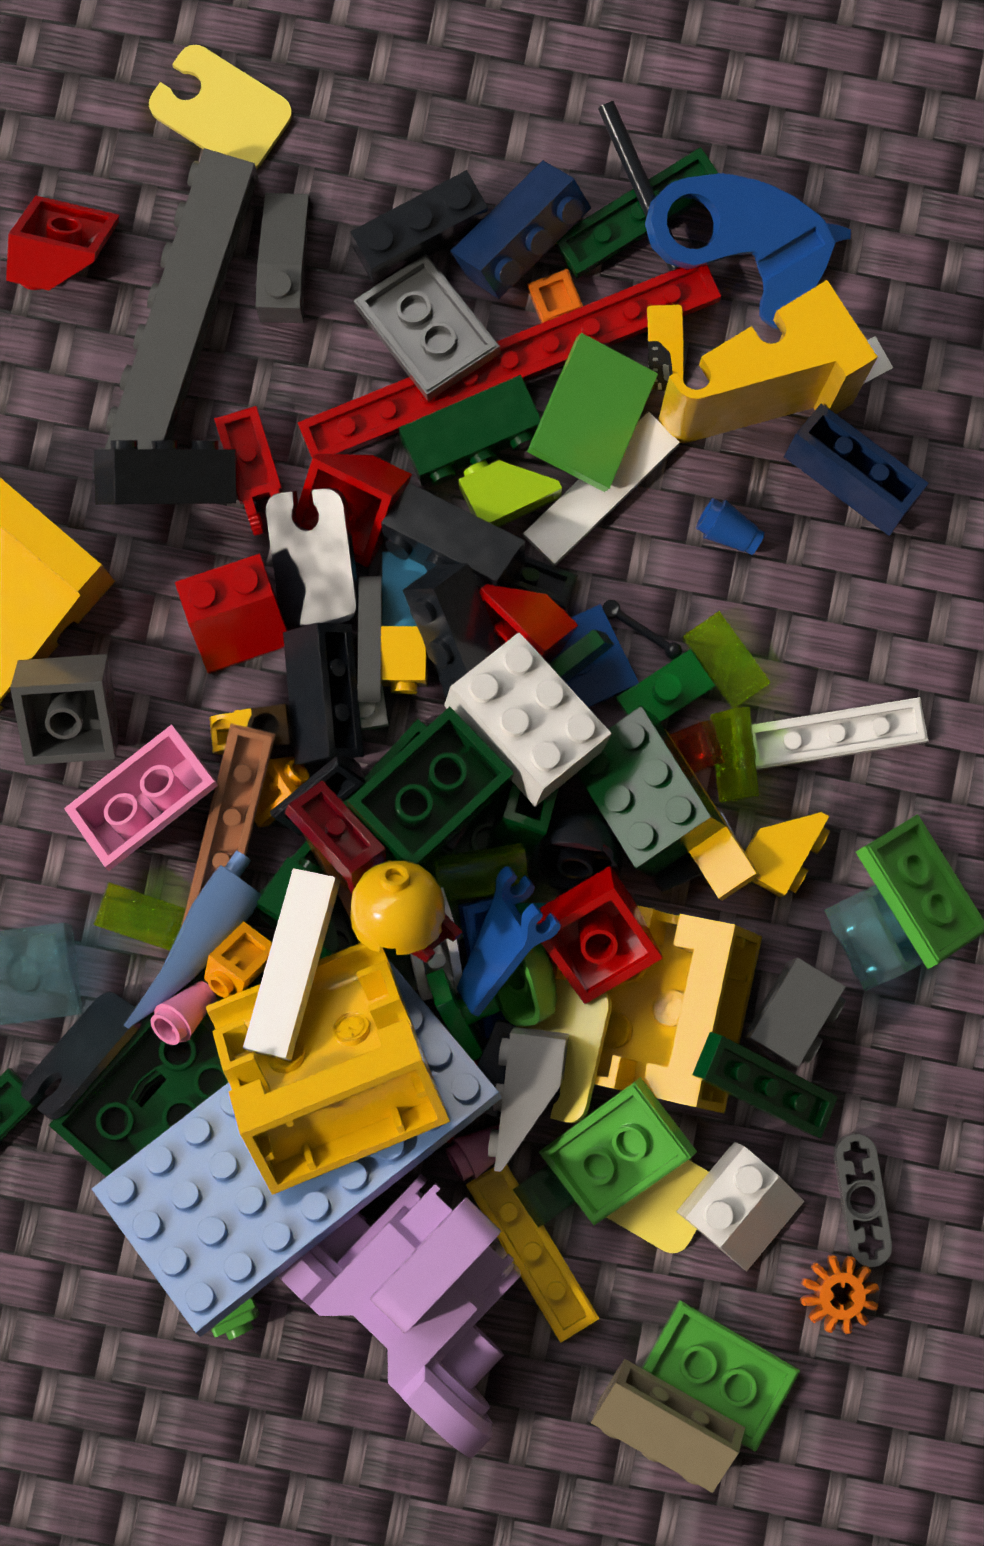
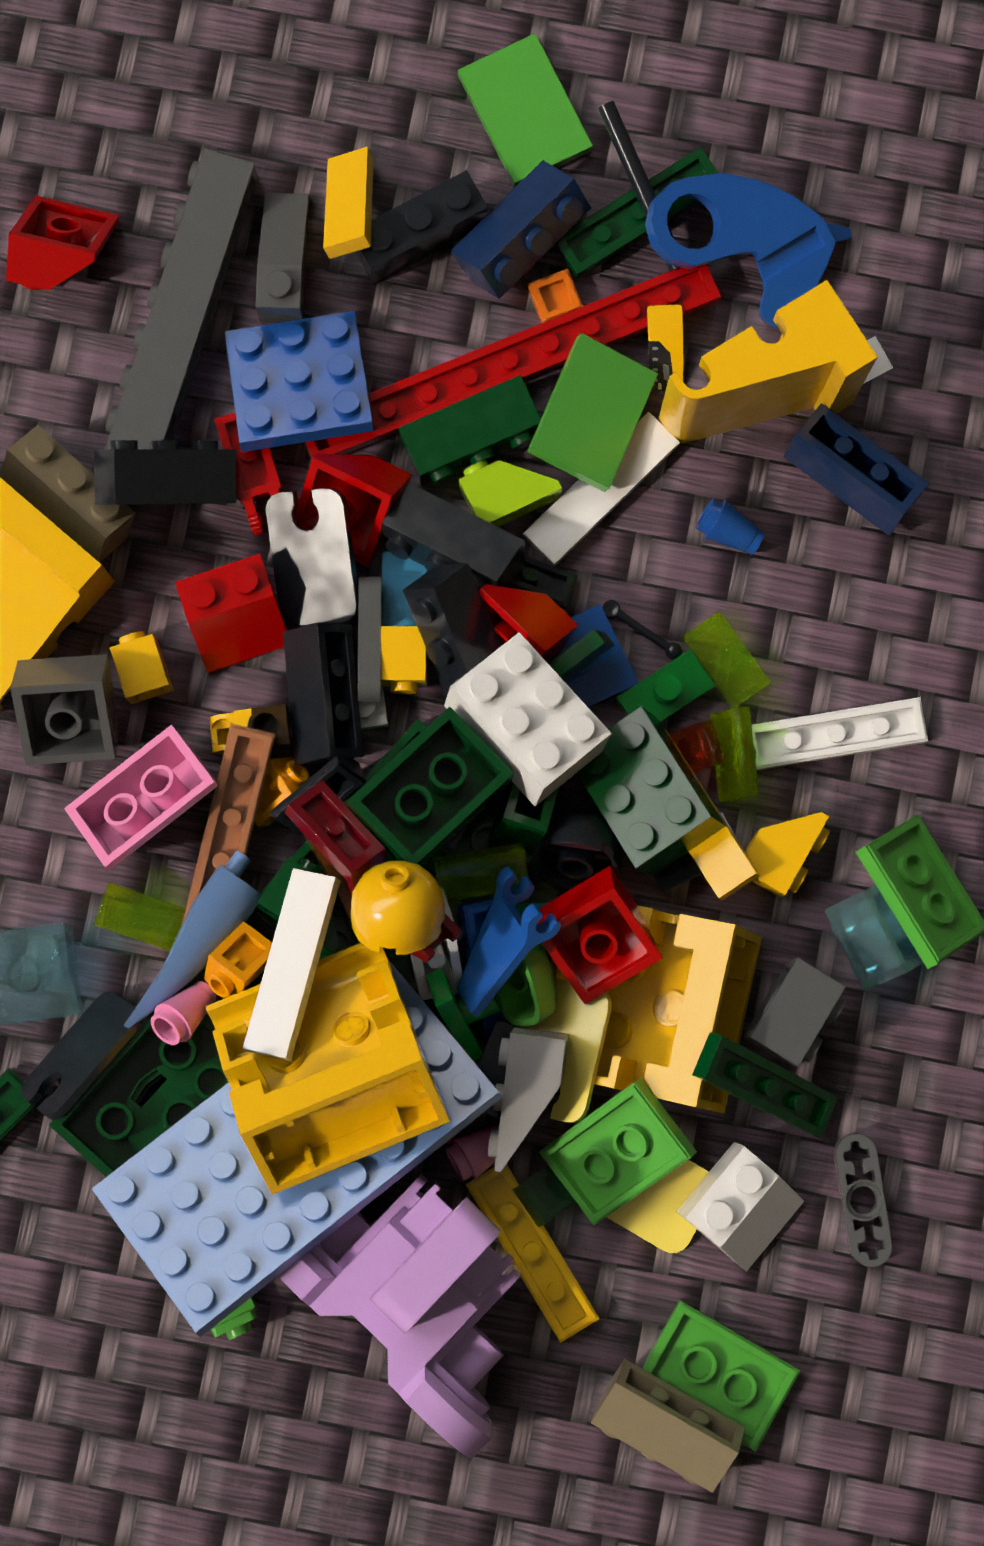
(65, 493): none -> dark tan brick
(141, 667): none -> yellow brick
(228, 114): light yellow piece -> none
(298, 381): none -> blue plate
(348, 203): none -> yellow tile
(427, 327): tile -> none
(524, 108): none -> bright green tile
(855, 1293): orange gear -> none

